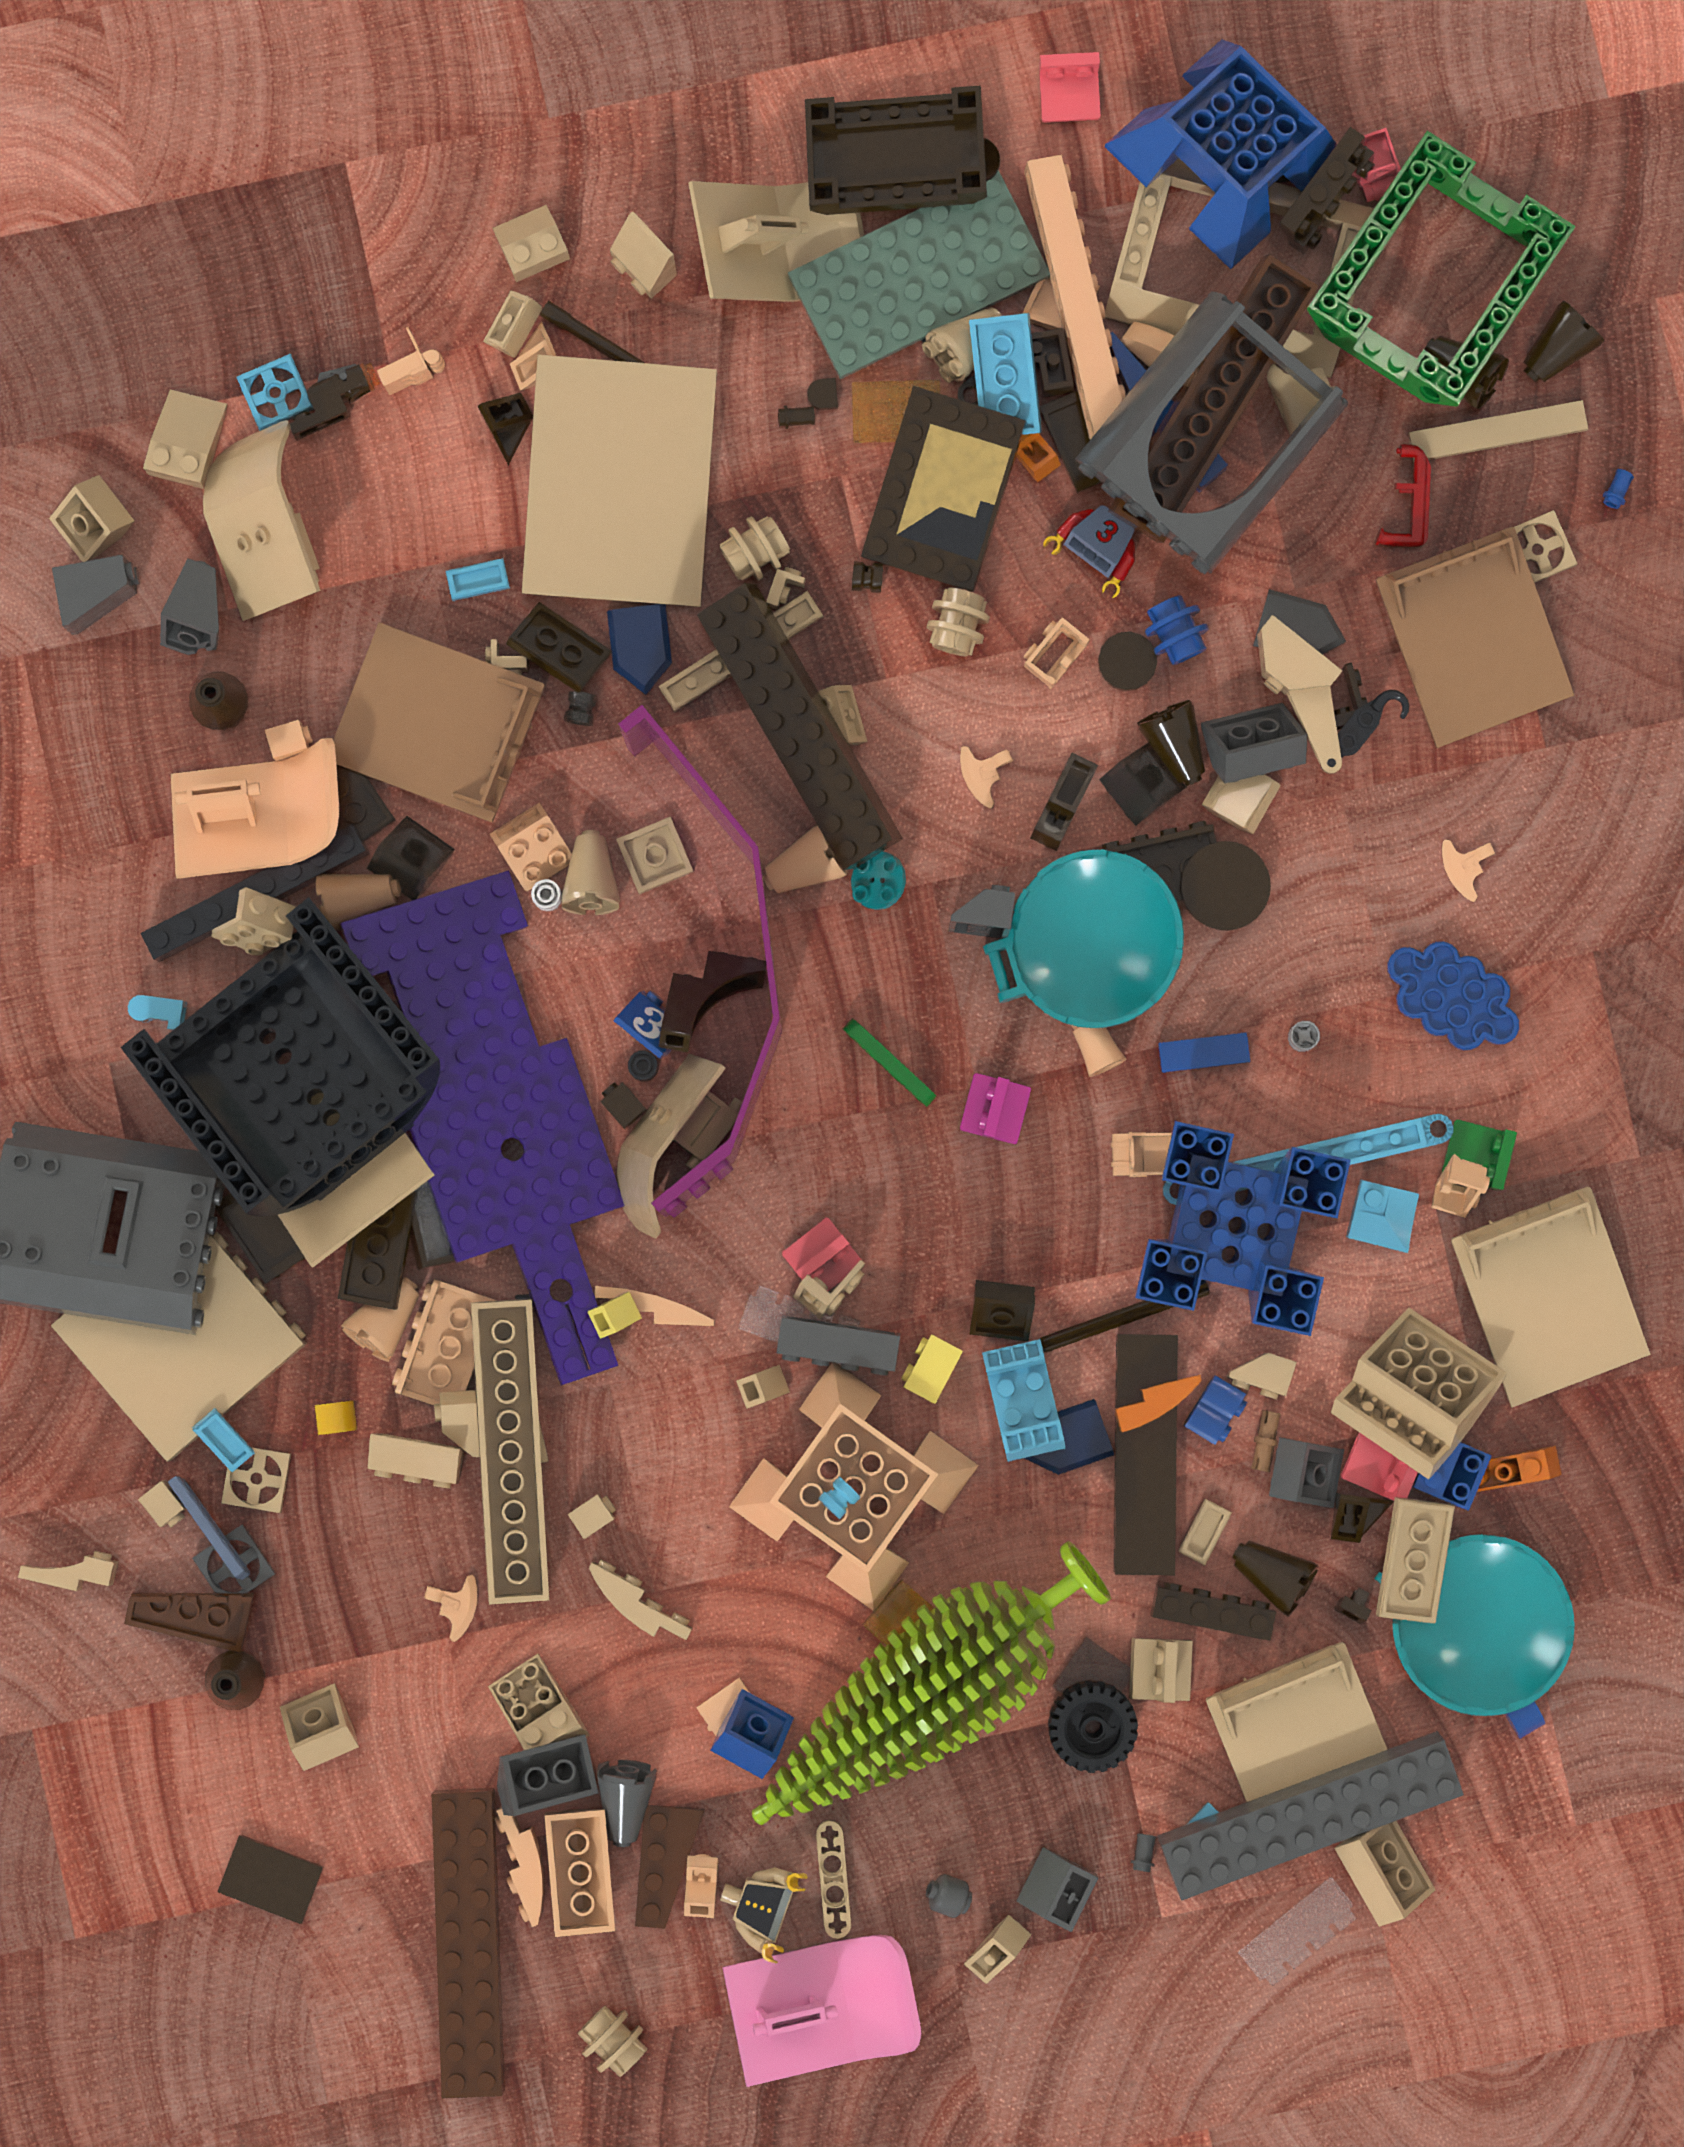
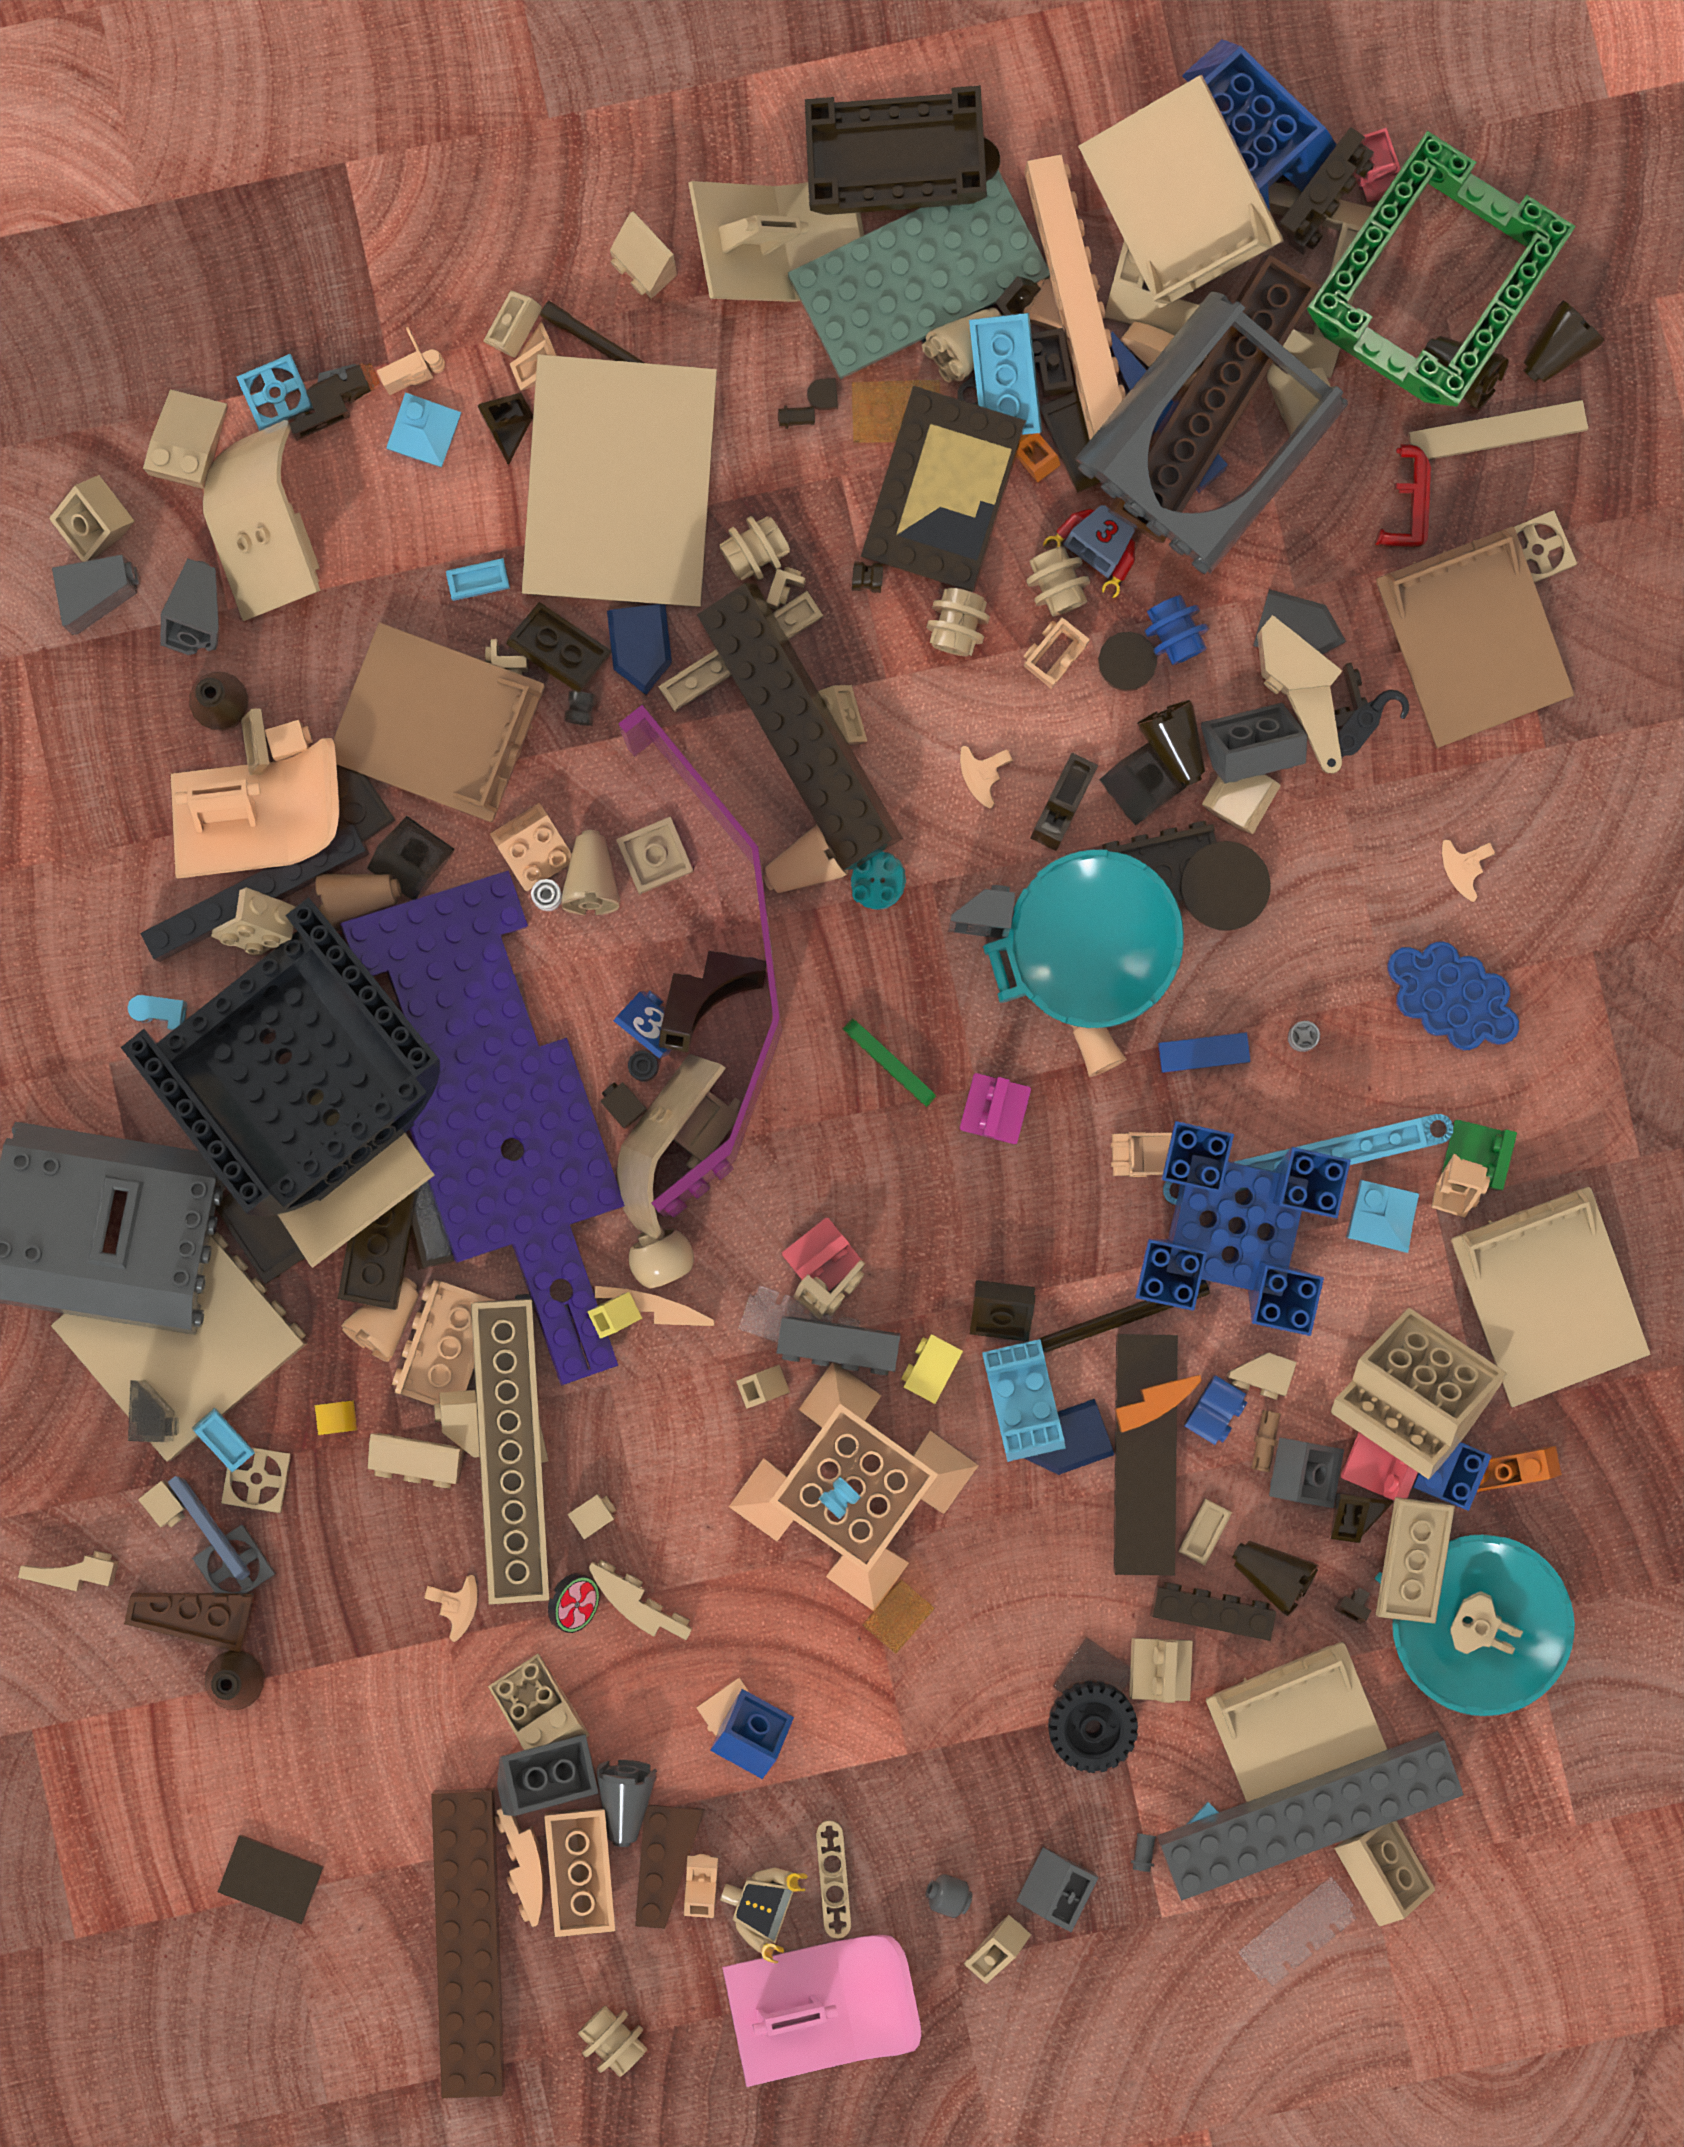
(150, 1415): none -> clear smoke slope
(255, 741): none -> tan tile
(318, 1727): tan slope -> none
(423, 430): none -> medium azure plate
(531, 243): tan slope -> none
(573, 1603): none -> tile
(661, 1258): none -> tan wheel
(929, 1688): lime plant -> none
(1017, 296): none -> dark brown bracket
(1058, 581): none -> tan piece
(1069, 87): coral bracket -> none
(1180, 192): none -> tan door
(1484, 1625): none -> tan hinge
(1525, 1720): blue brick -> none
(1615, 495): blue pin -> none

